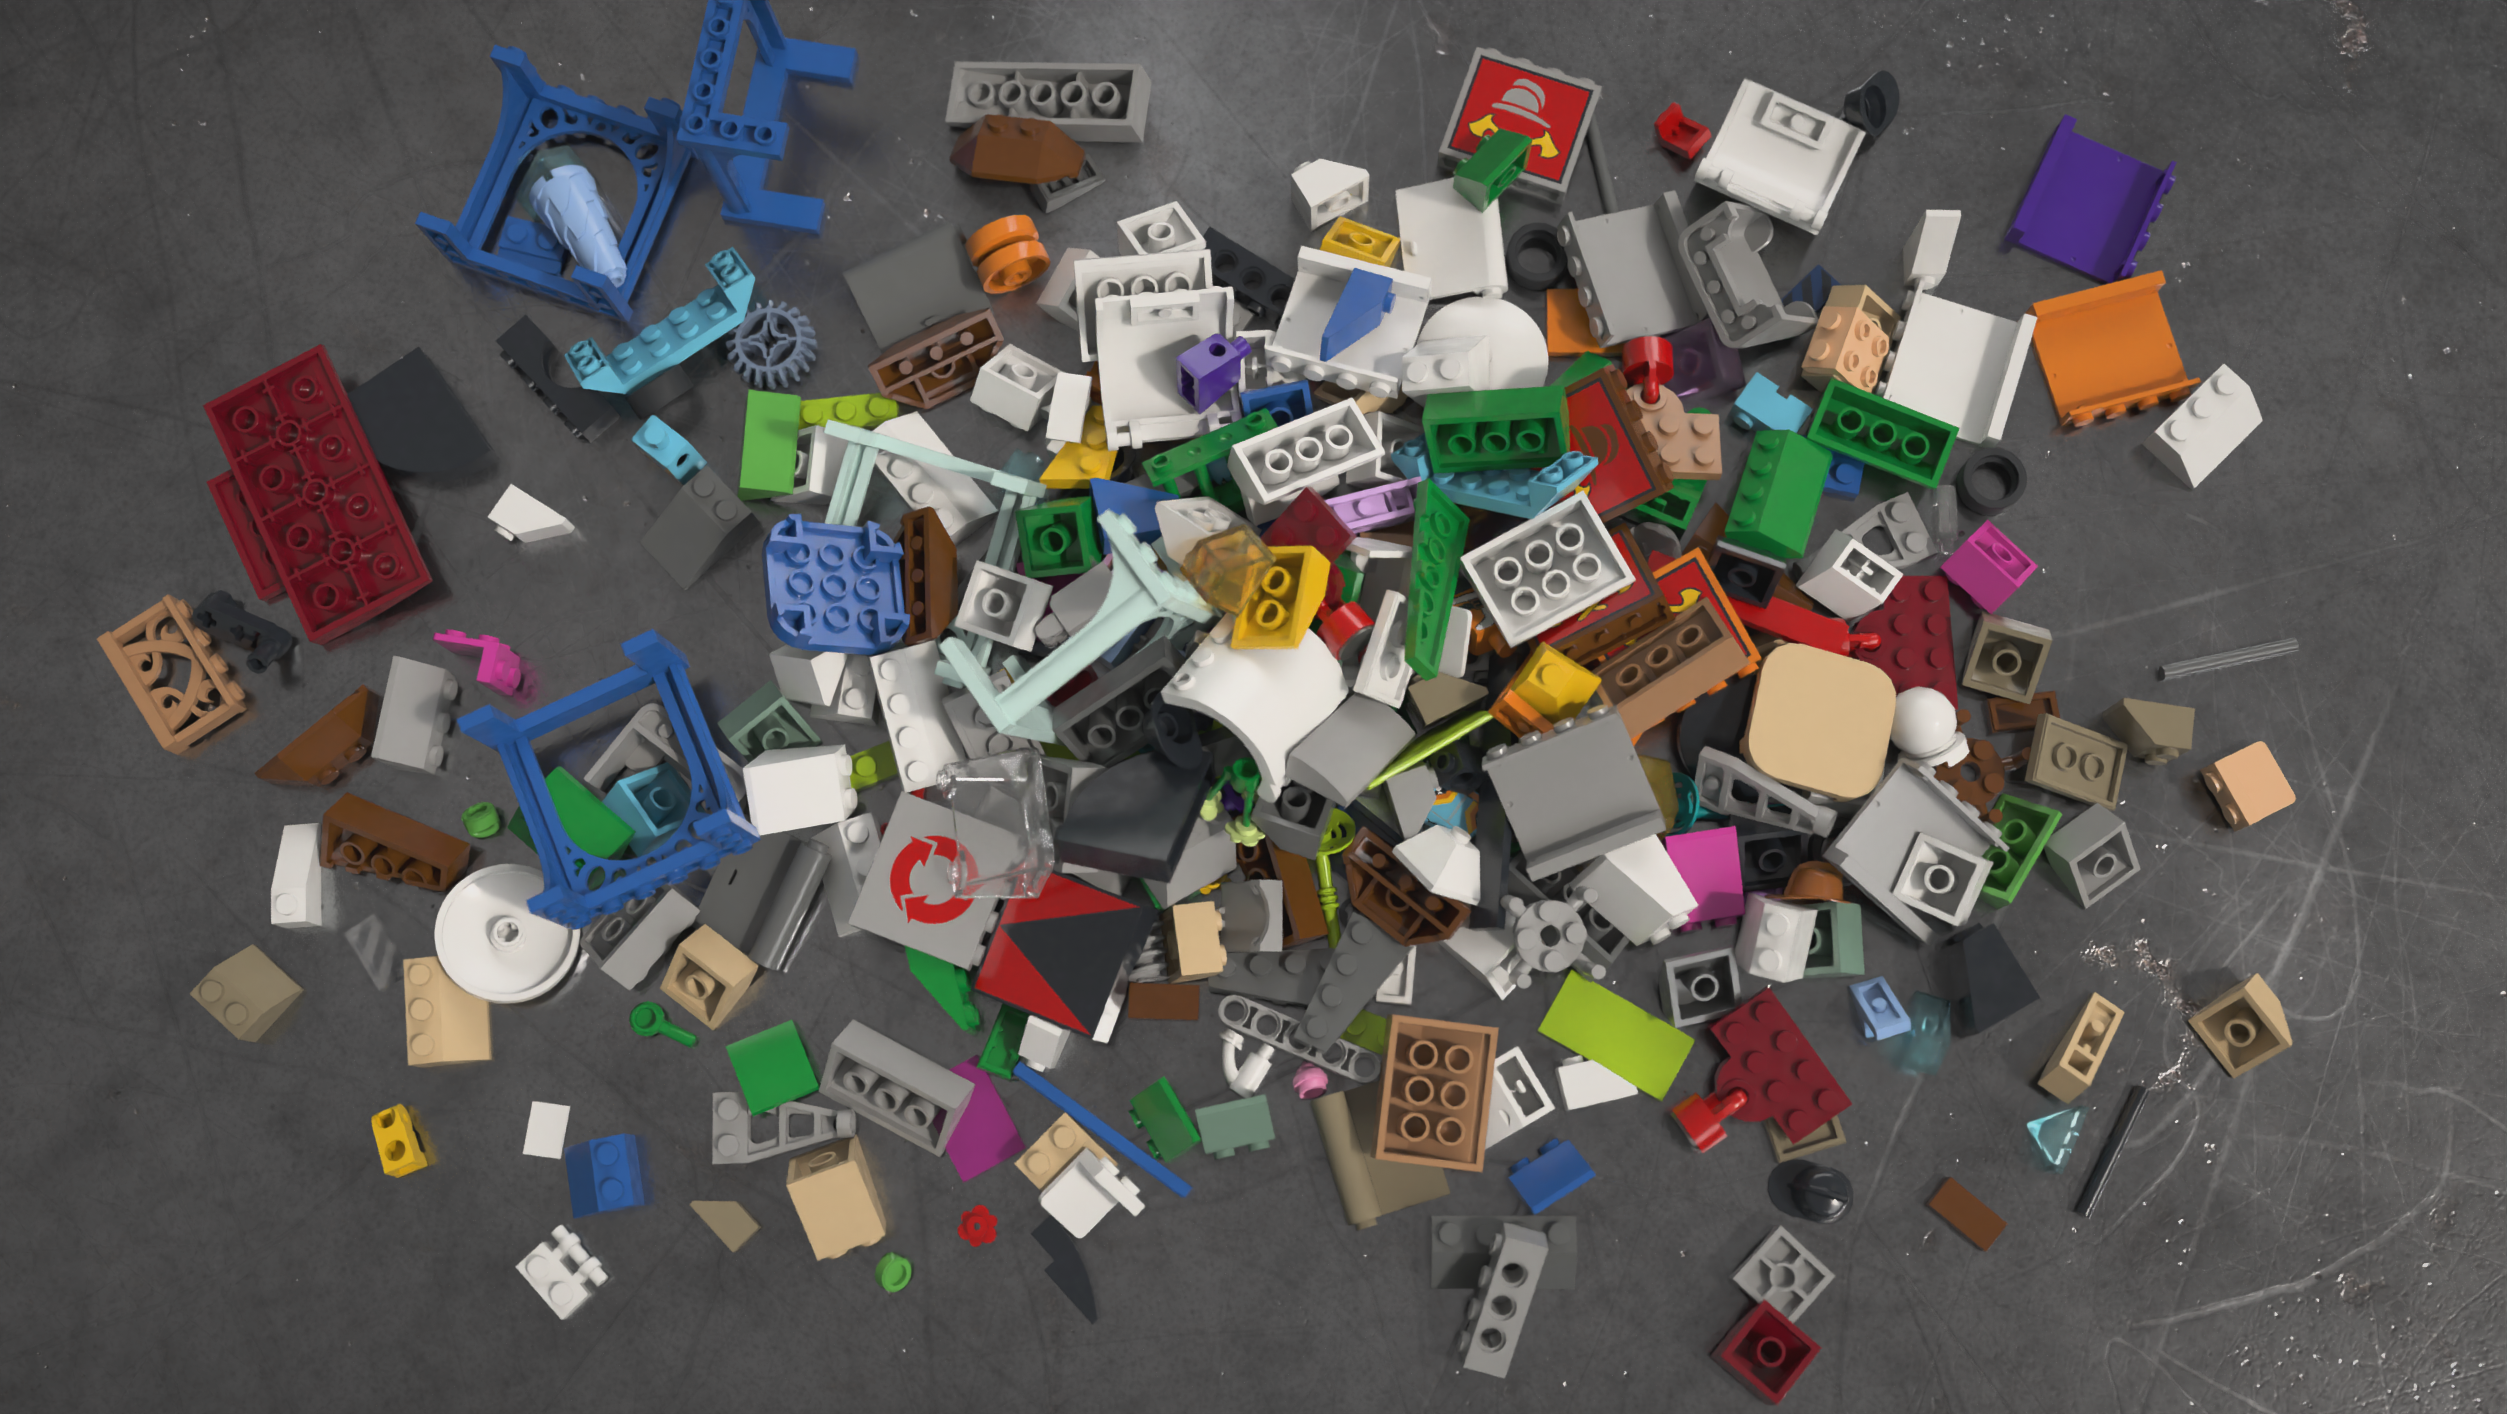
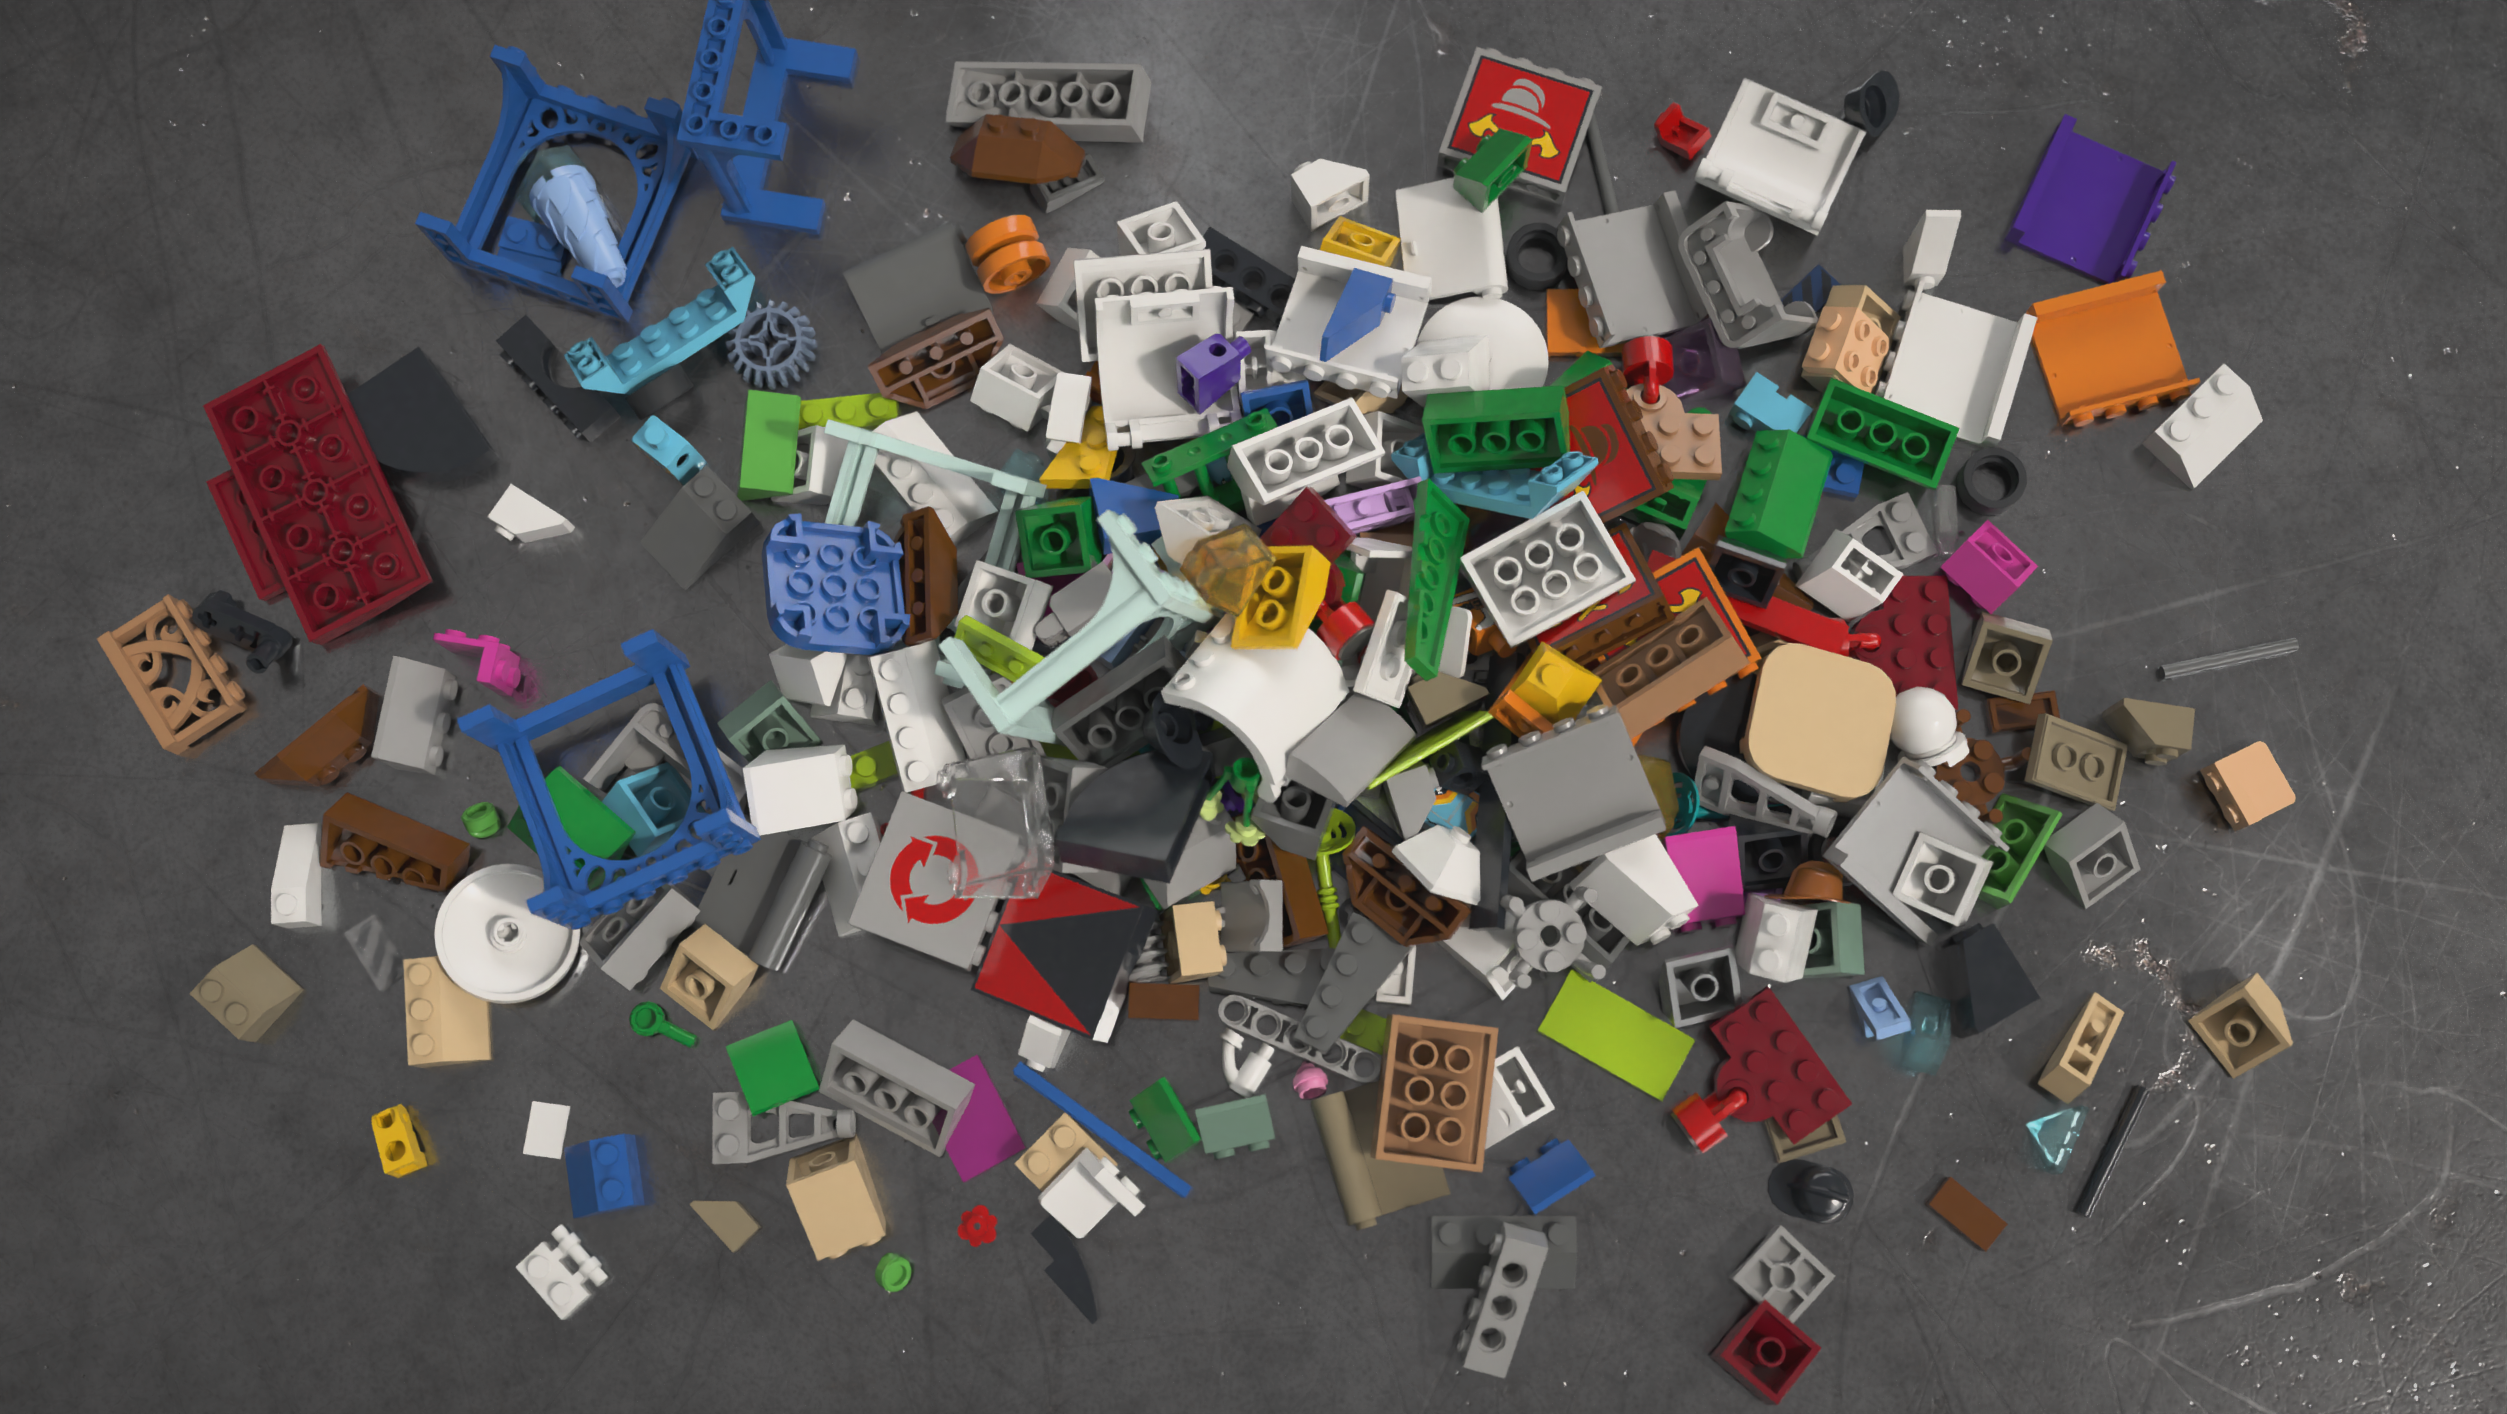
(947, 985): green slope -> none
(996, 650): none -> lime plate
(1004, 1042): green plate -> none
(1589, 1084): white slope -> none

